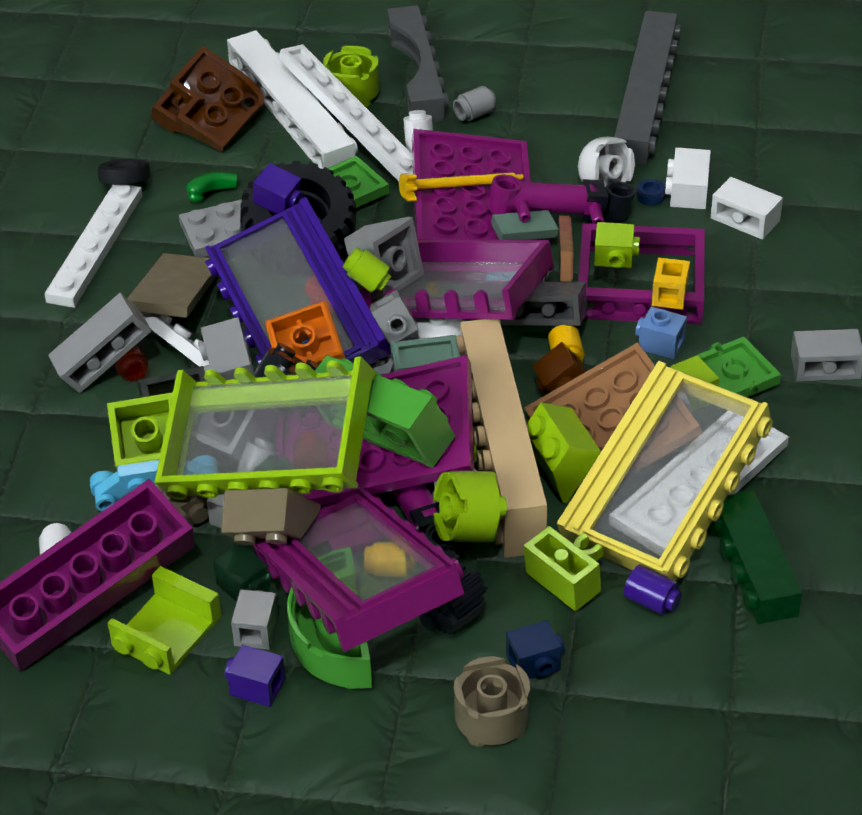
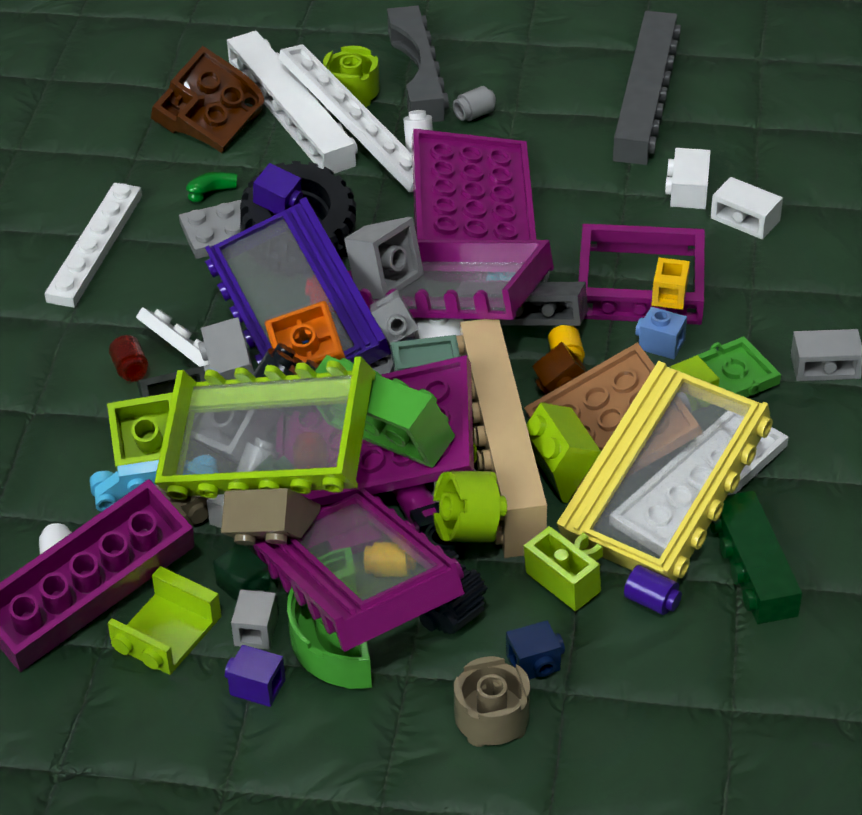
(99, 343): light grey brick -> none
(123, 171): black tyre -> none
(172, 286): dark tan tile -> none
(361, 179): bright green plate -> none
(367, 269): lime brick -> none
(409, 183): yellow piece -> none
(511, 228): sand green tile -> none
(565, 249): medium nougat tile -> none
(589, 199): magenta piece -> none
(606, 160): white cylinder -> none
(615, 245): lime brick -> none
(651, 192): dark blue tile -> none

